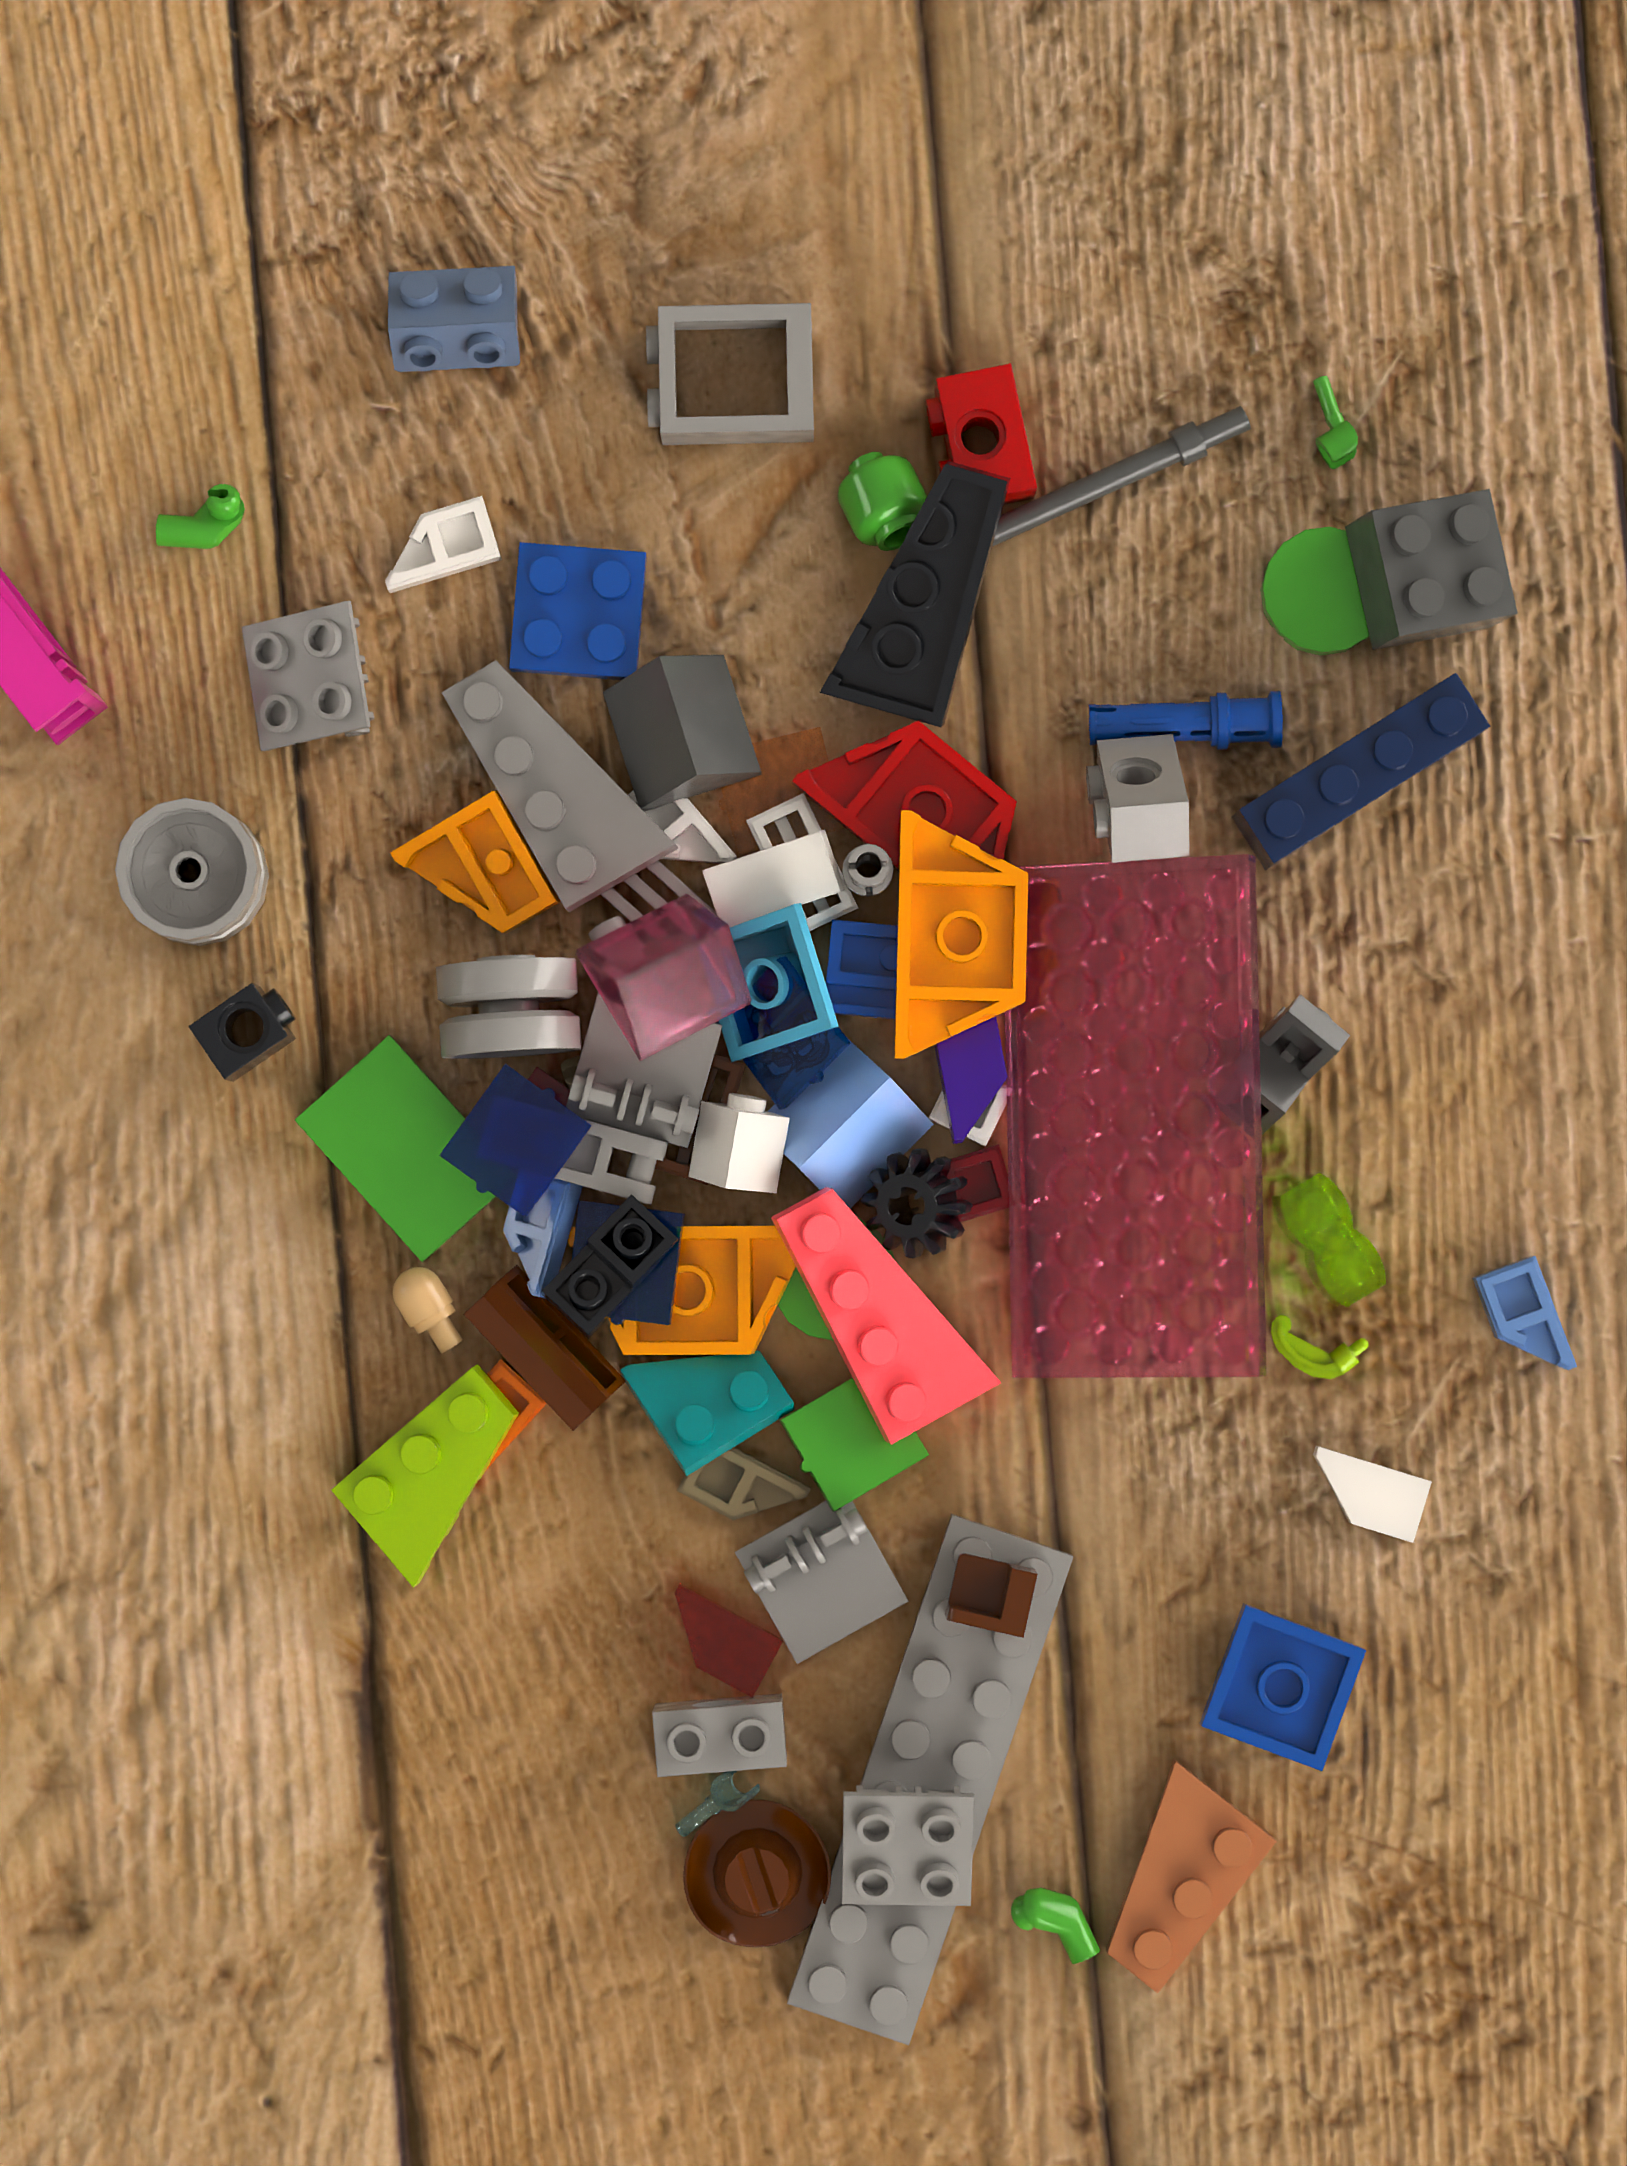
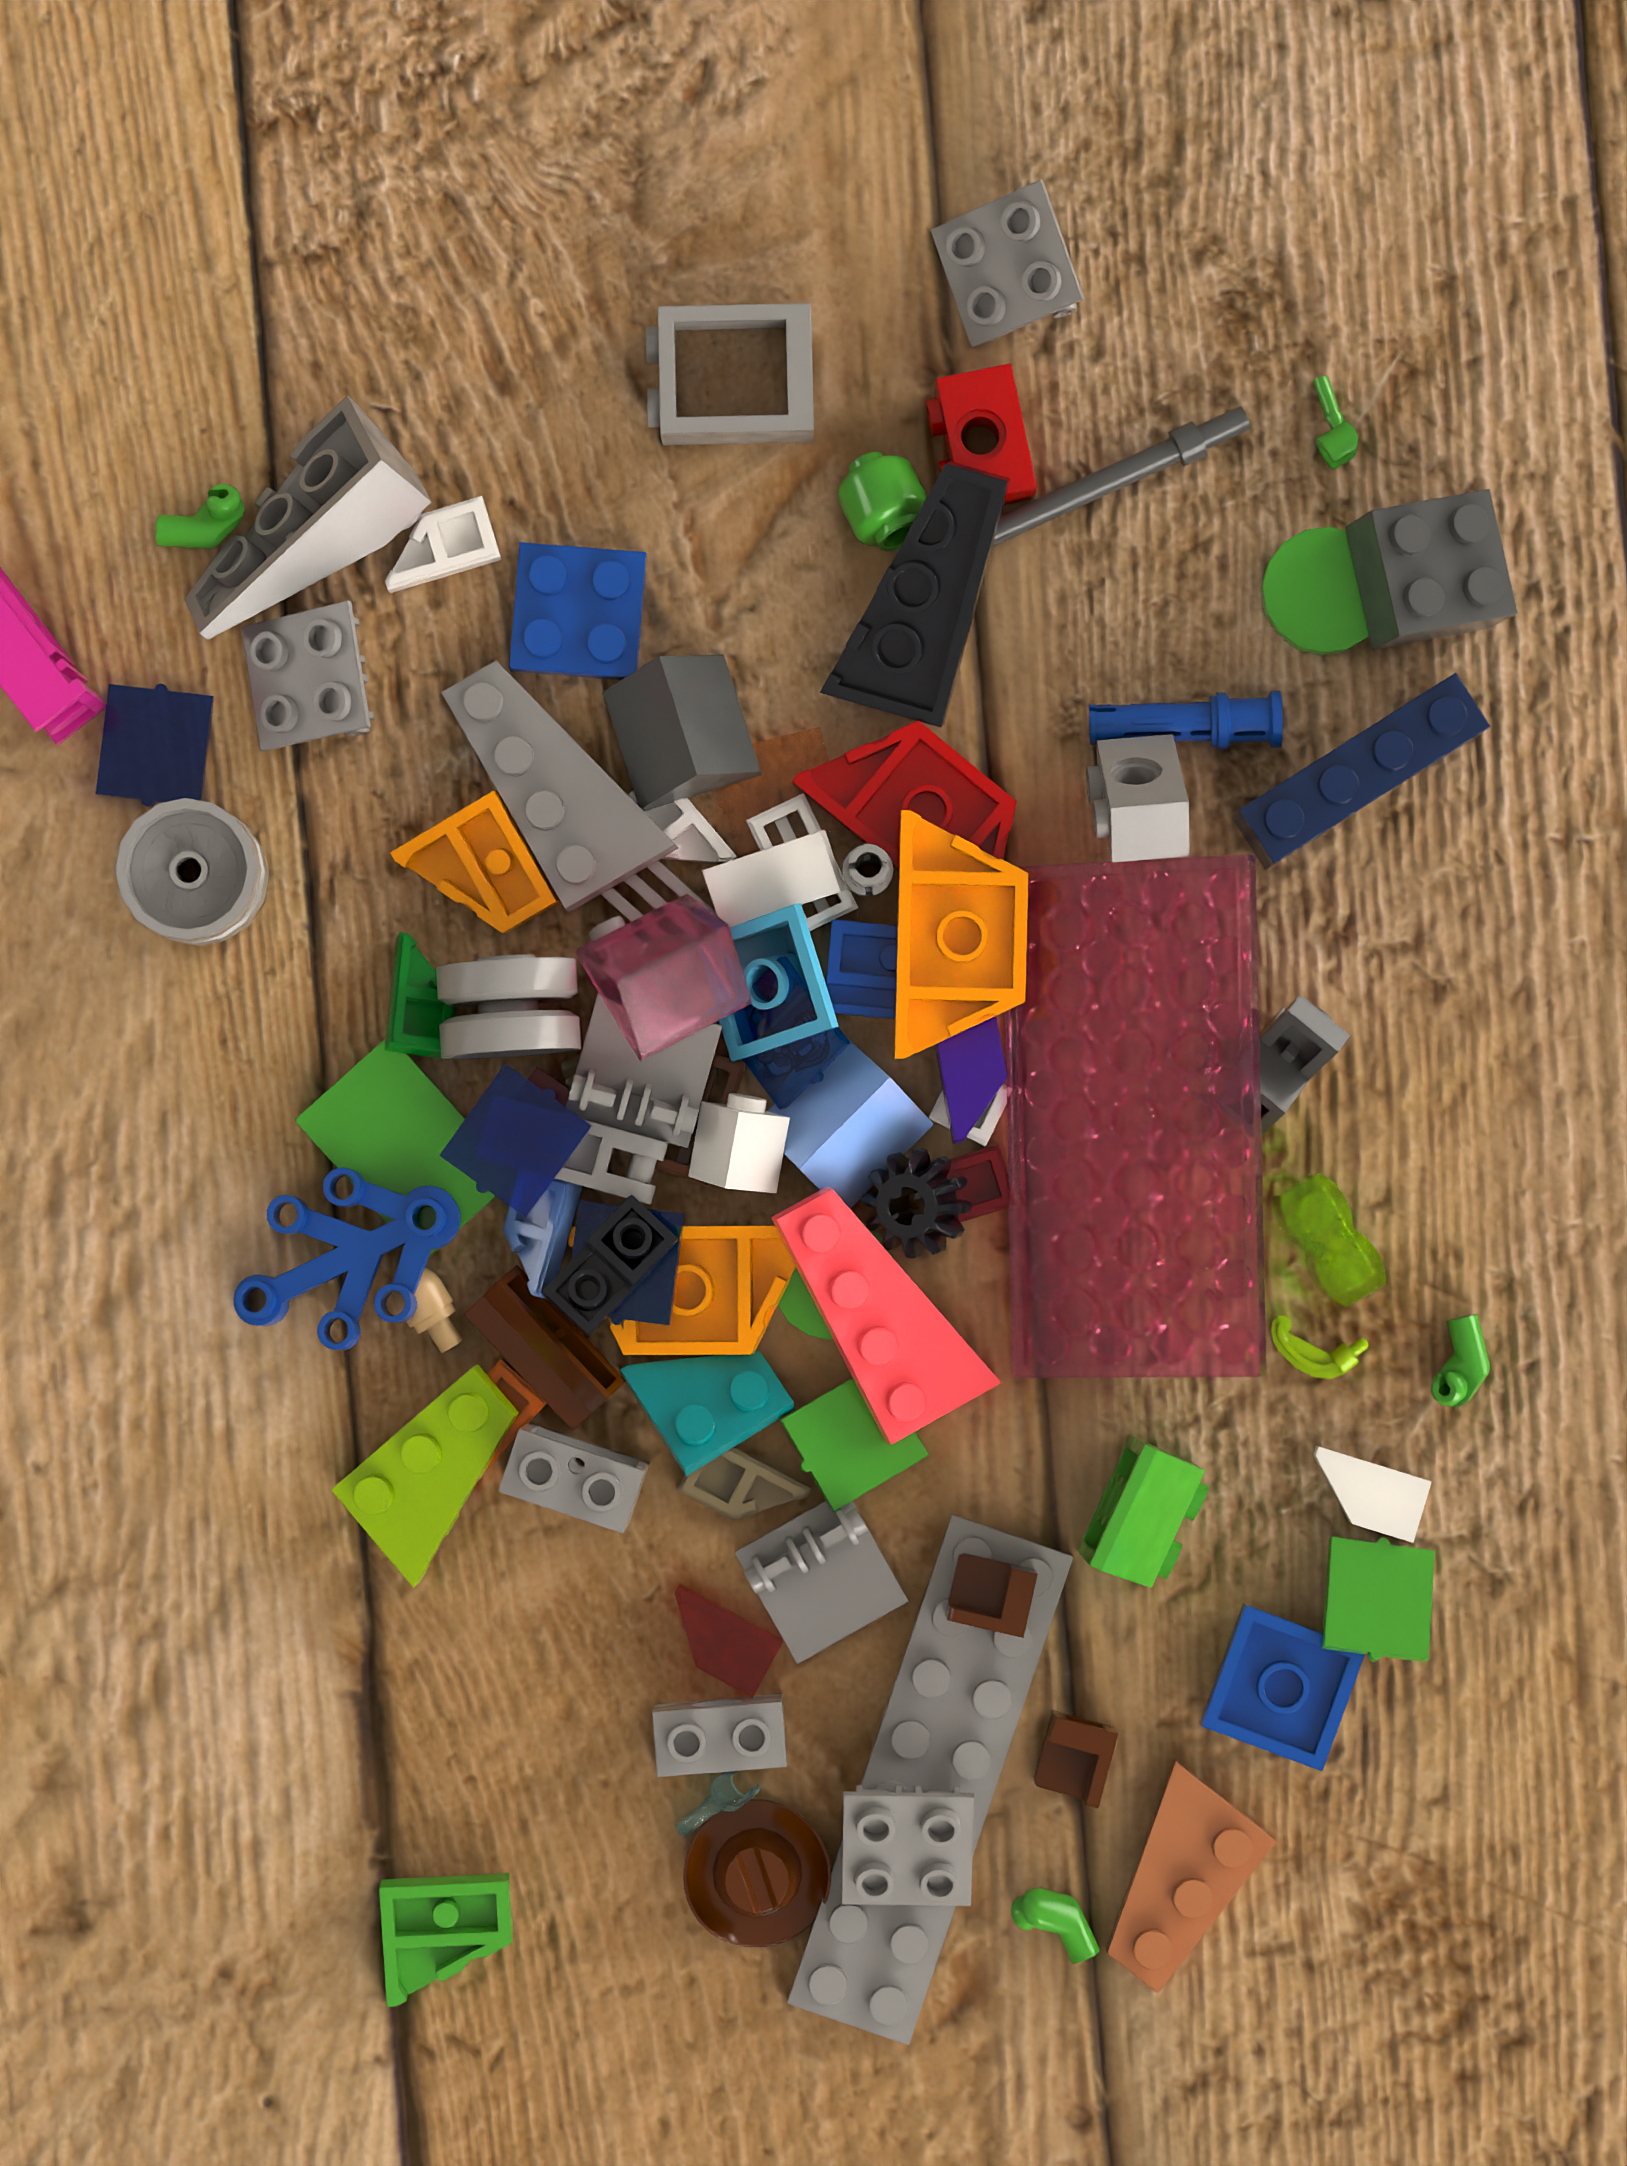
(154, 744): none -> clear blue piece
(216, 1034): black brick -> none
(330, 511): none -> light grey wedge
(356, 1253): none -> blue plant
(414, 1003): none -> green tile
(440, 1926): none -> bright green wing
(453, 318): sand blue bracket -> none
(547, 1474): none -> light grey window
(1008, 264): none -> light grey hinge
(1076, 1757): none -> reddish brown panel
(1142, 1513): none -> bright green slope
(1378, 1599): none -> bright green piece
(1466, 1366): none -> bright green arm
(1524, 1312): medium blue tile -> none

